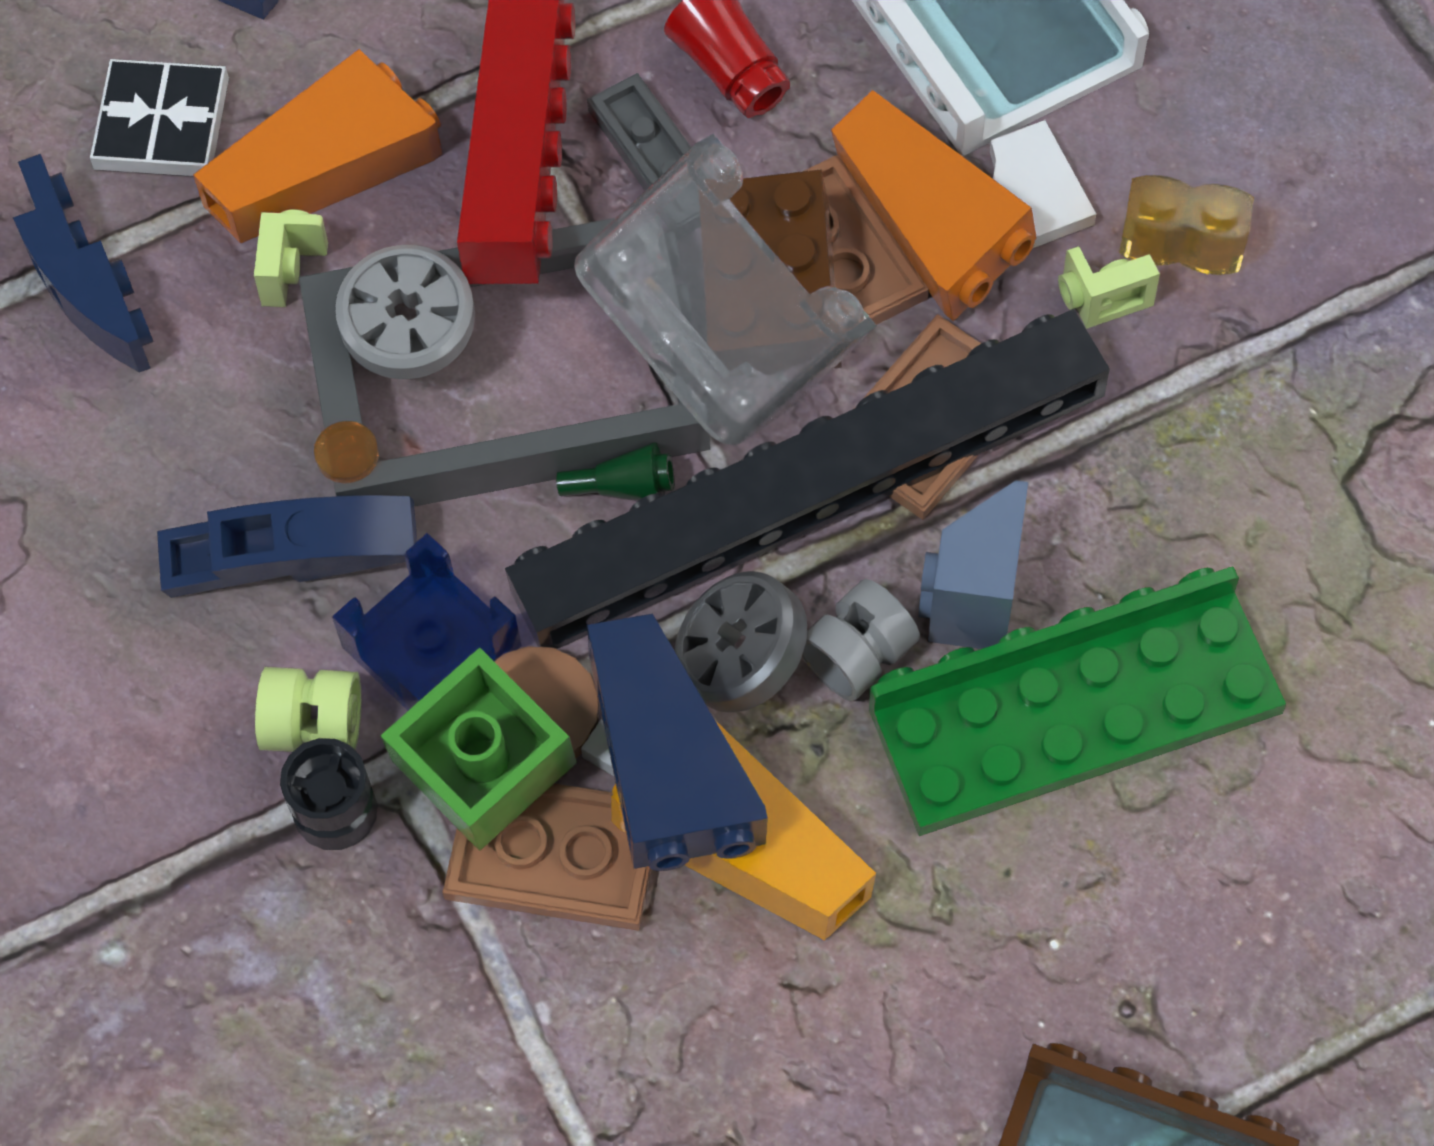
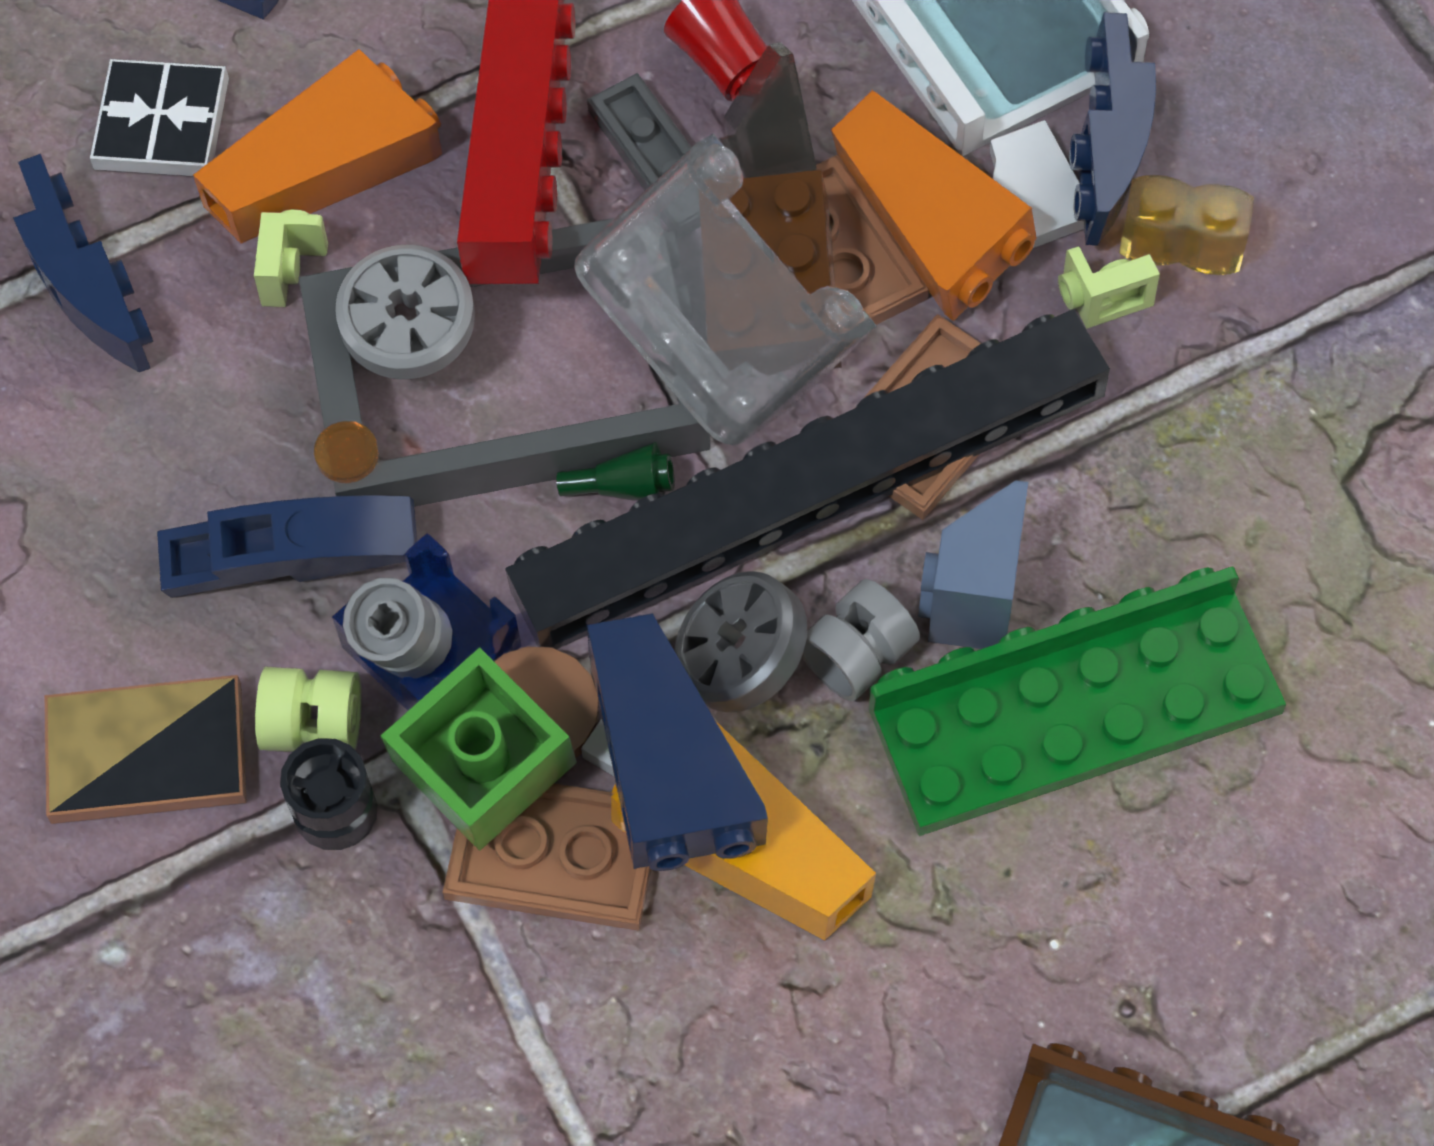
(144, 749): none -> tile
(397, 628): none -> light grey wheel
(769, 120): none -> clear smoke slope
(1114, 128): none -> dark blue slope

